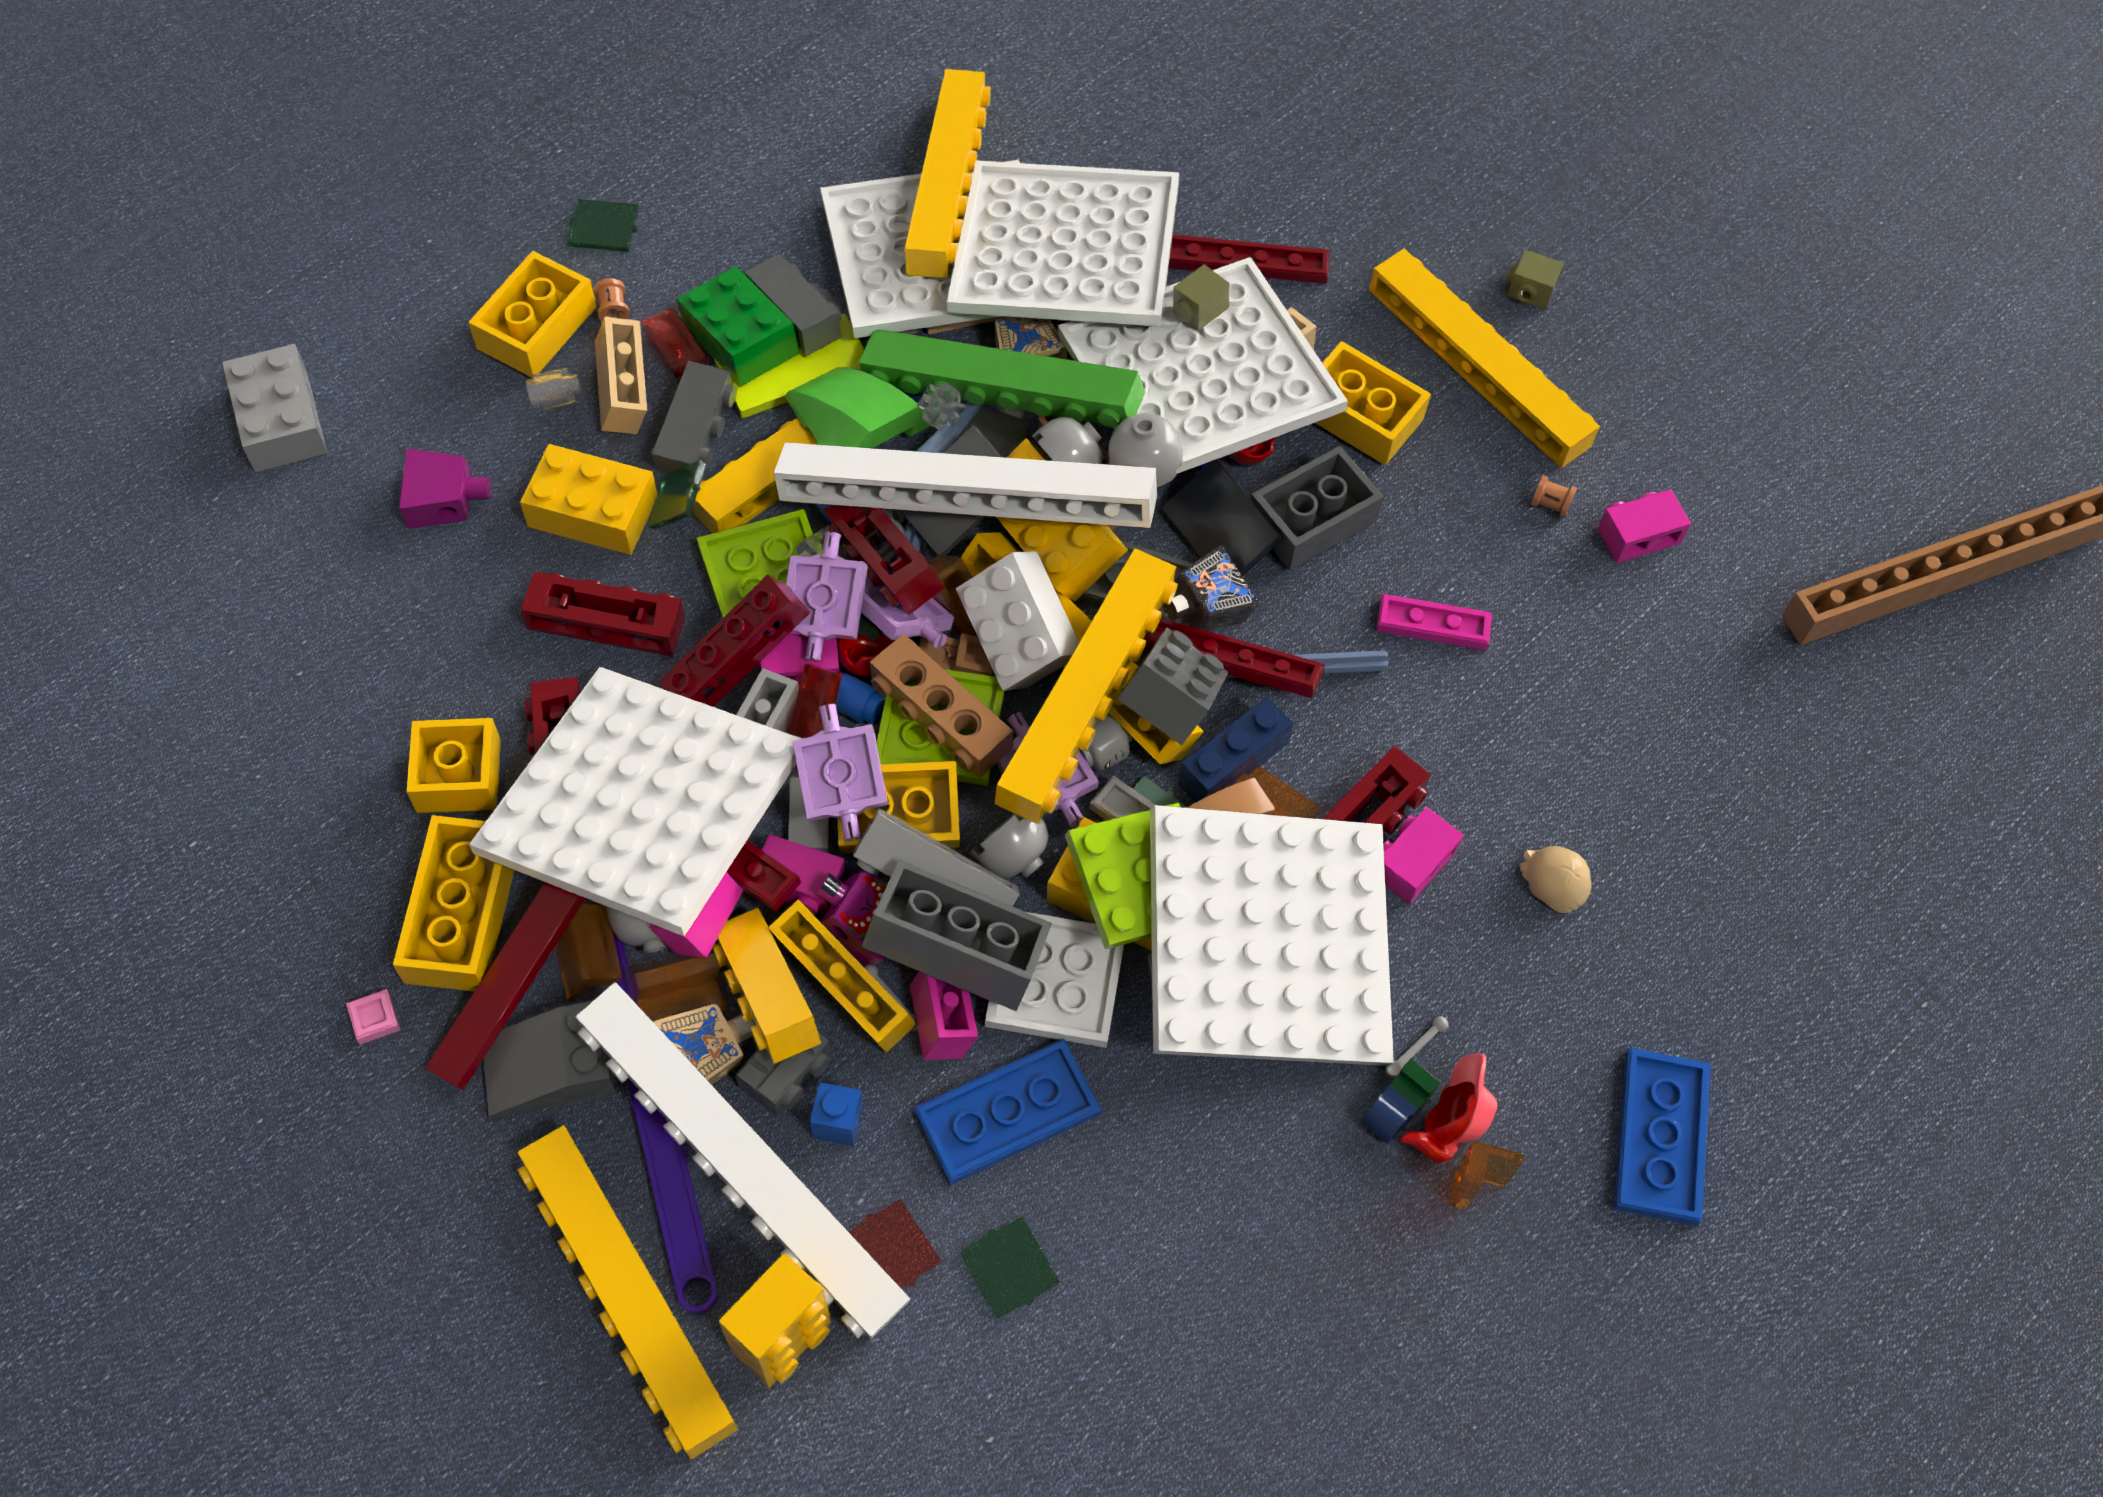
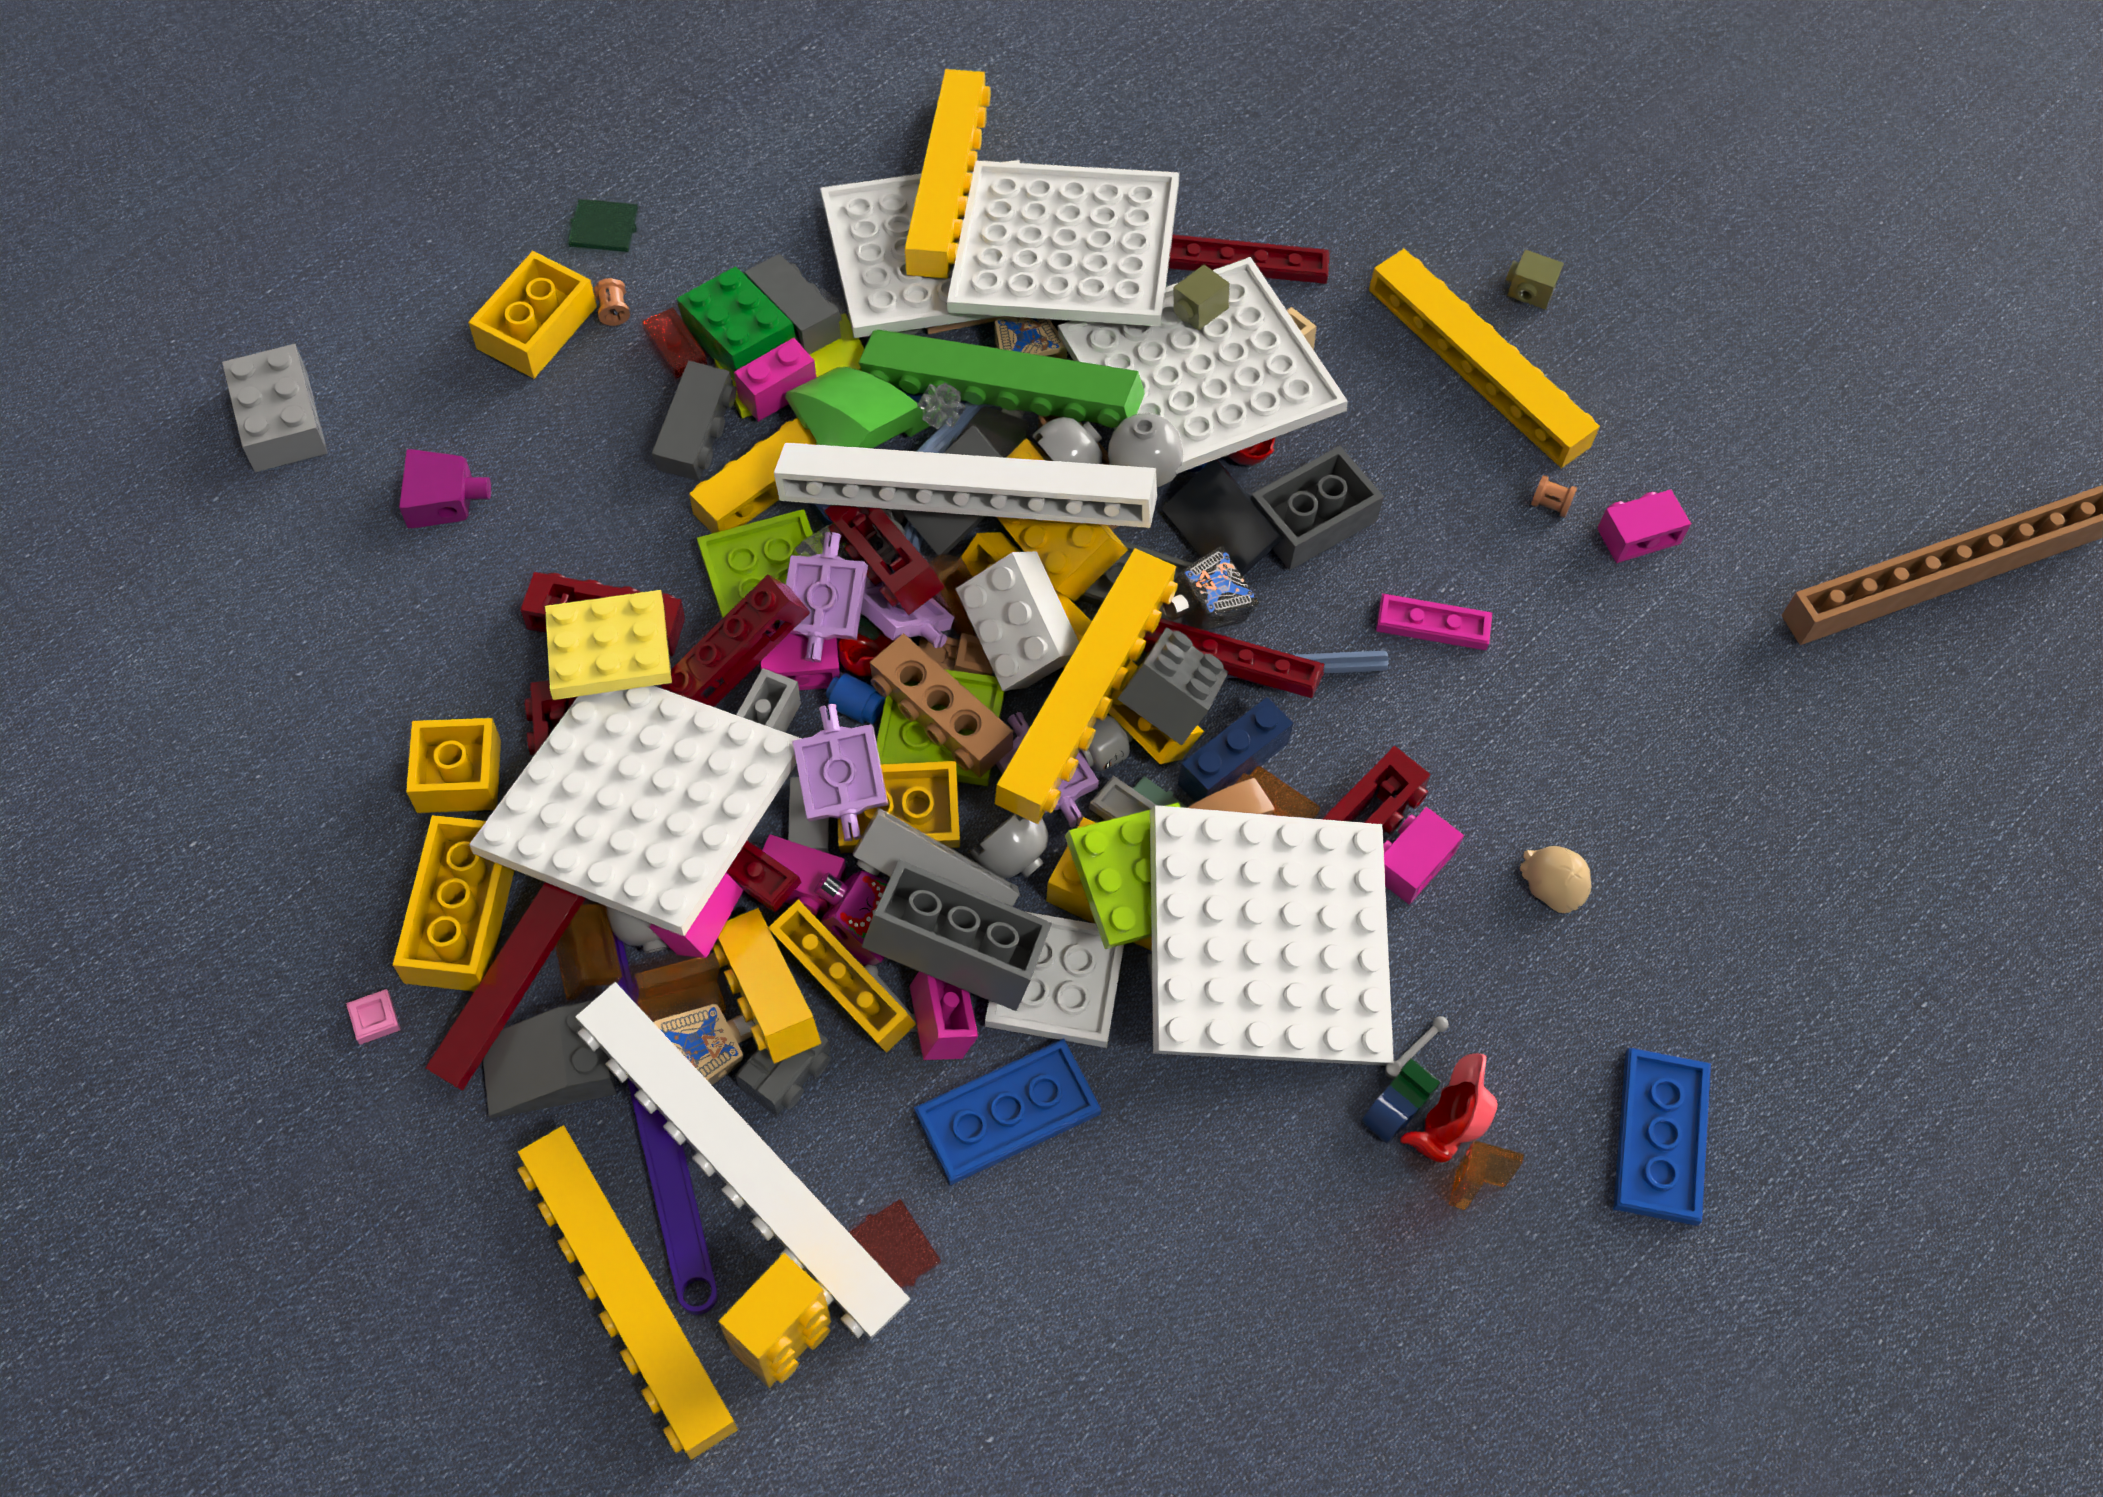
(553, 388): clear brick -> none
(589, 499): yellow brick -> none
(607, 644): none -> light yellow plate
(620, 375): tan brick -> none
(677, 495): clear green piece -> none
(767, 379): none -> dark pink brick
(817, 688): clear red plate -> none
(836, 1114): blue brick -> none
(1010, 1267): clear green piece -> none
(1380, 404): yellow brick -> none

